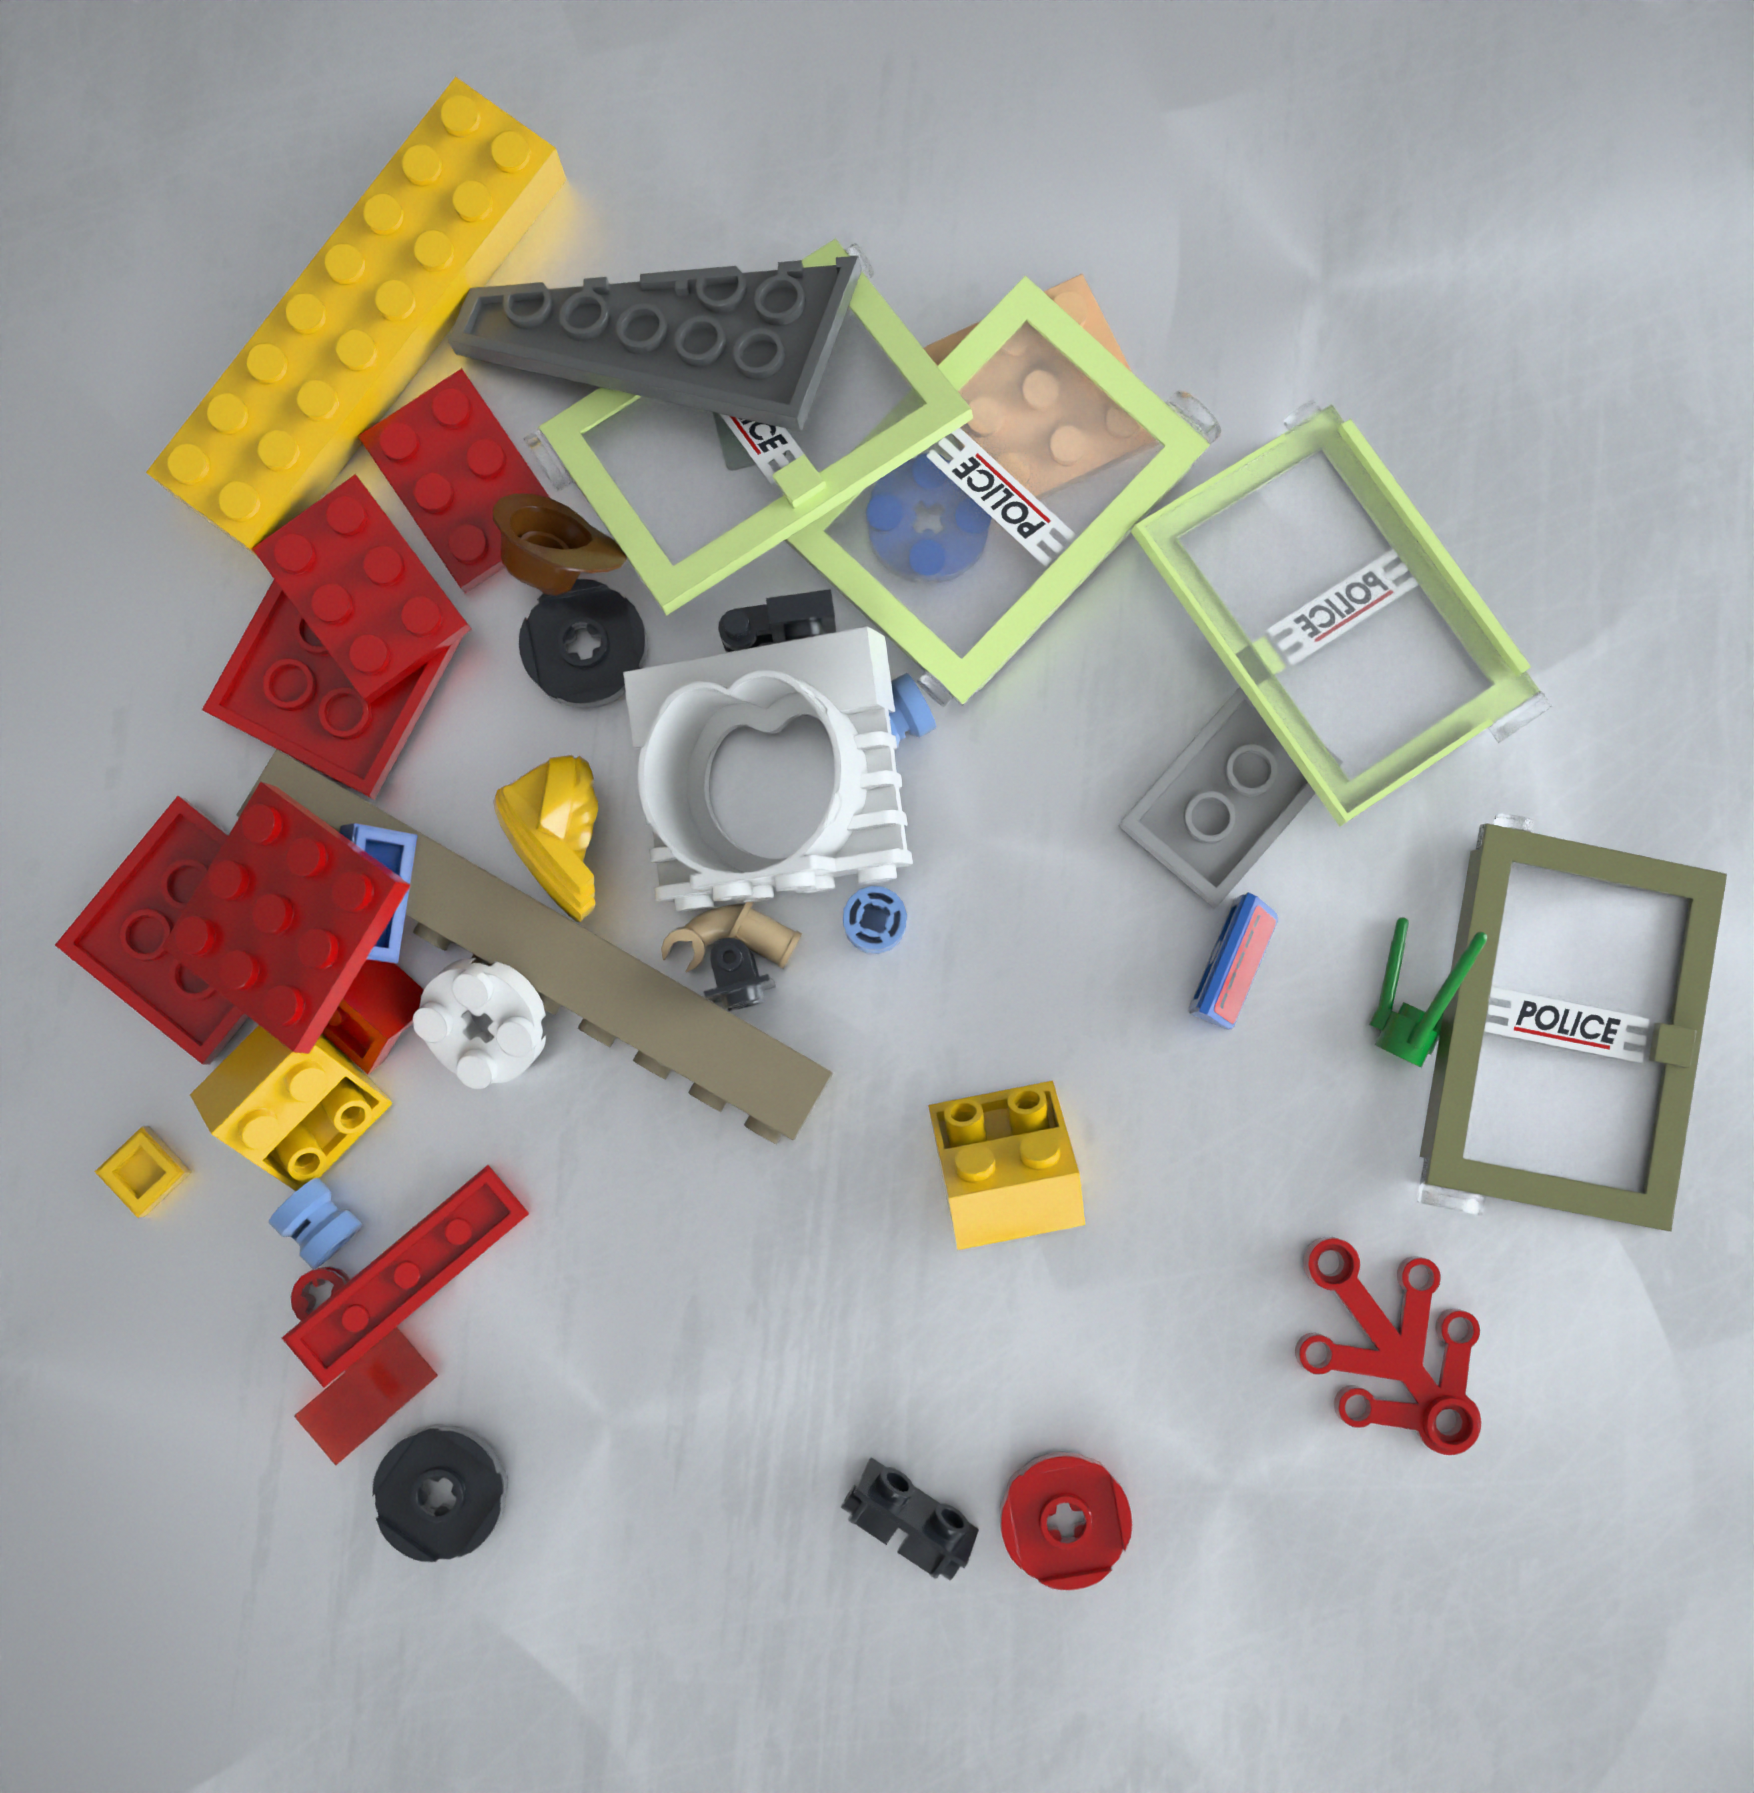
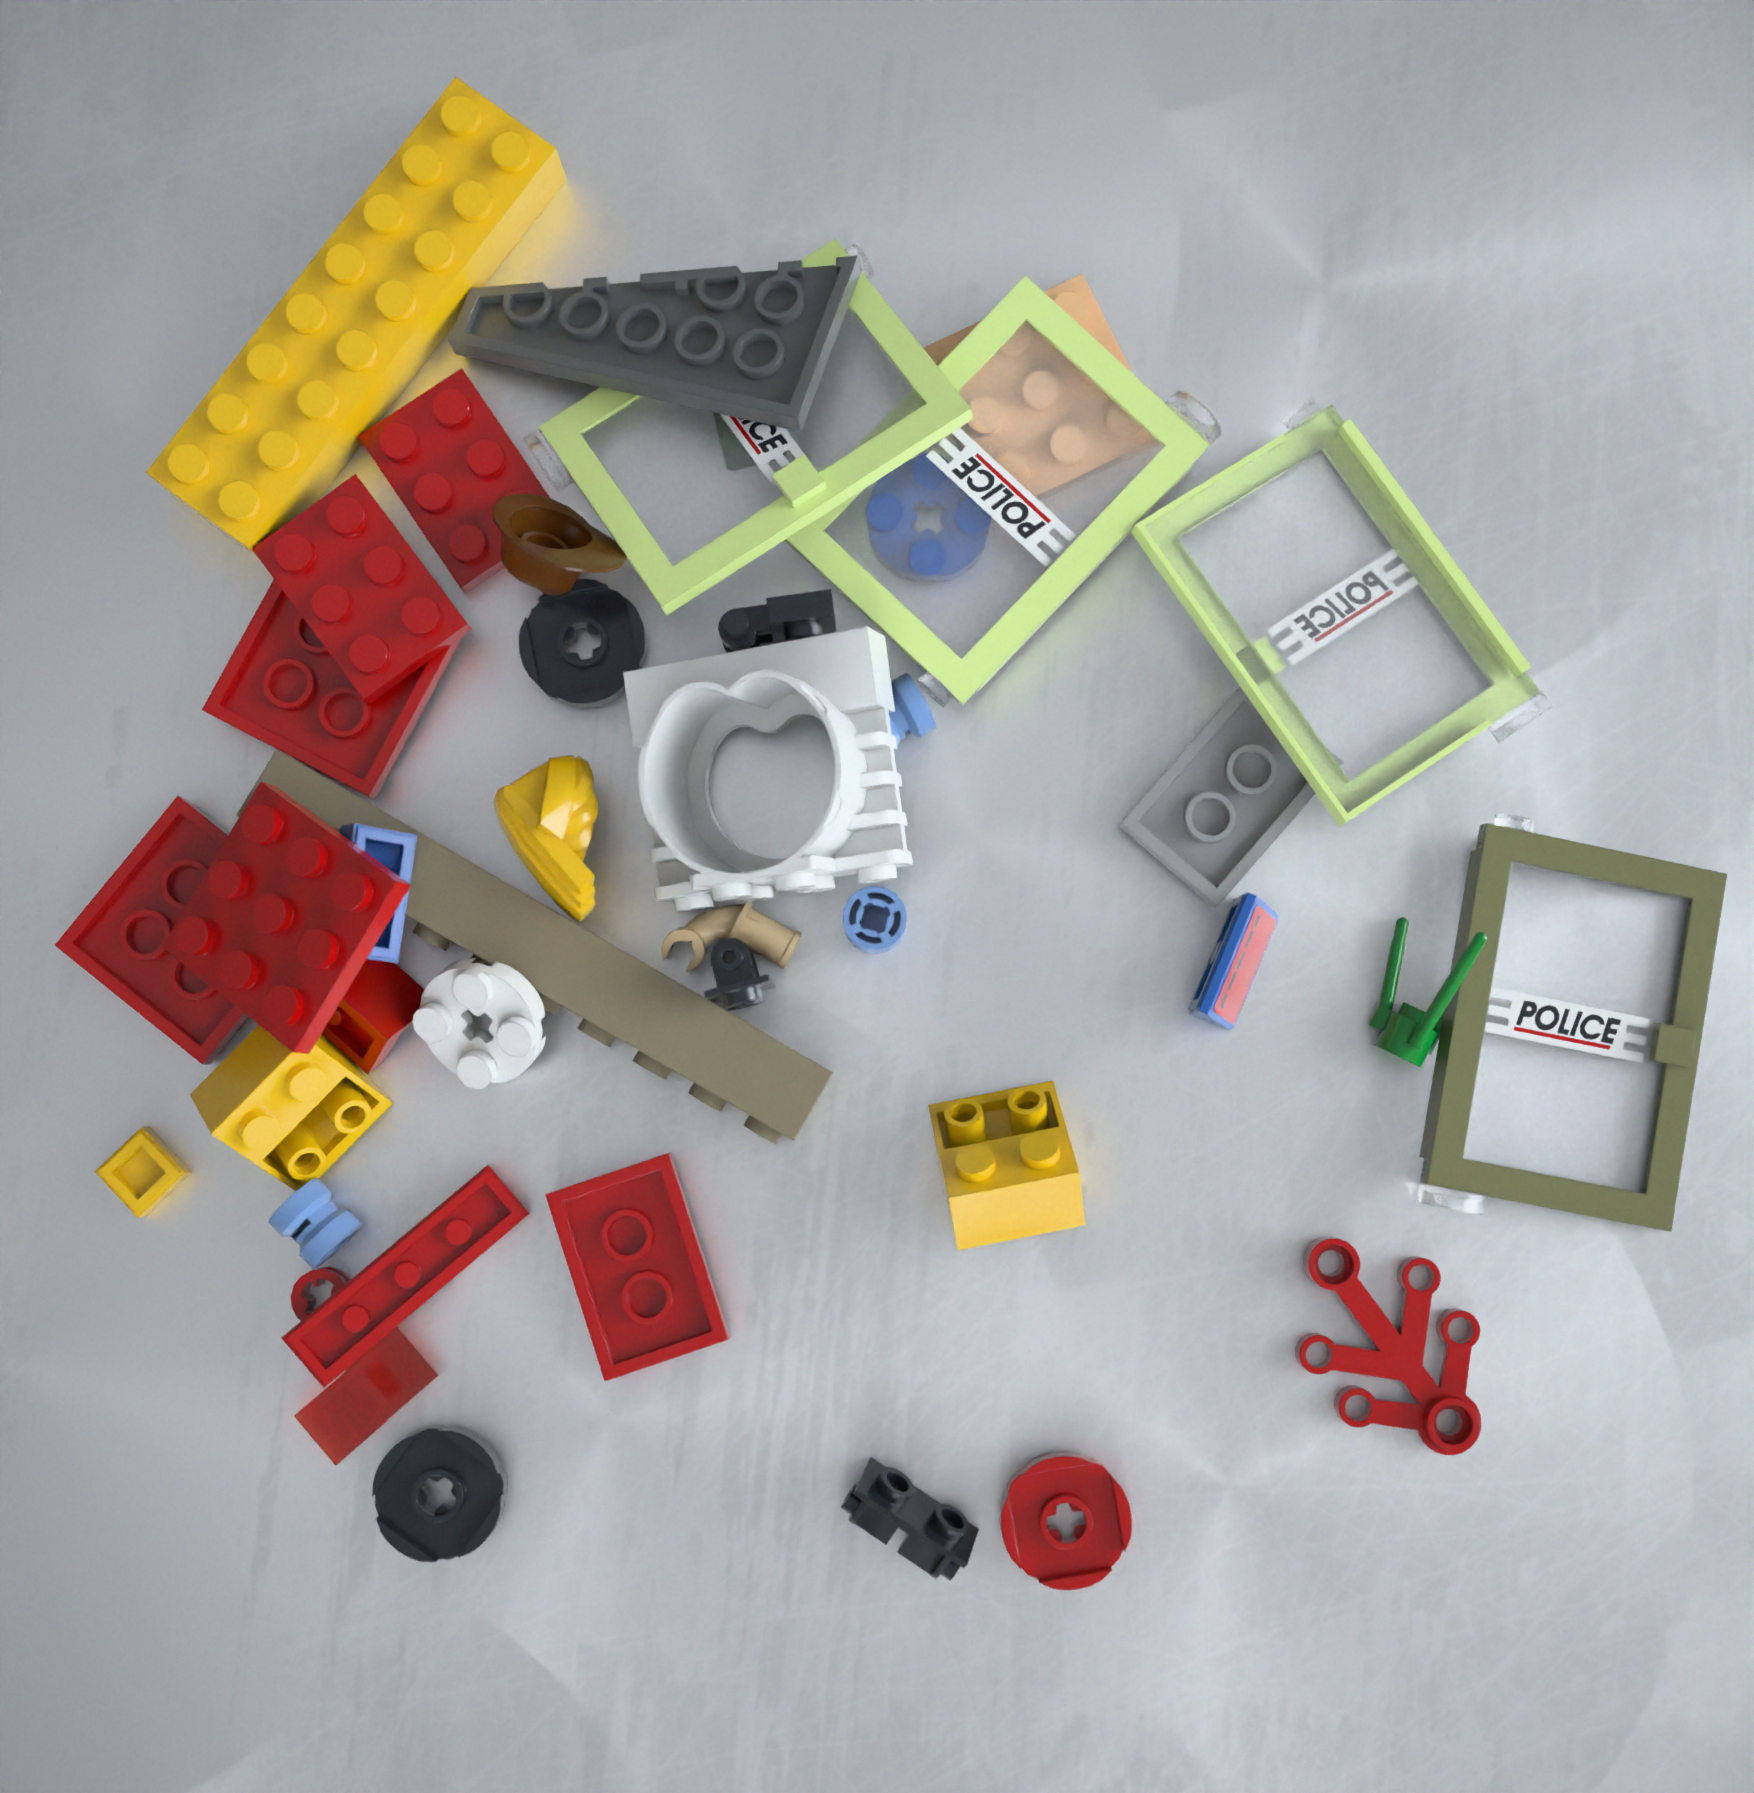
(637, 1266): none -> red plate

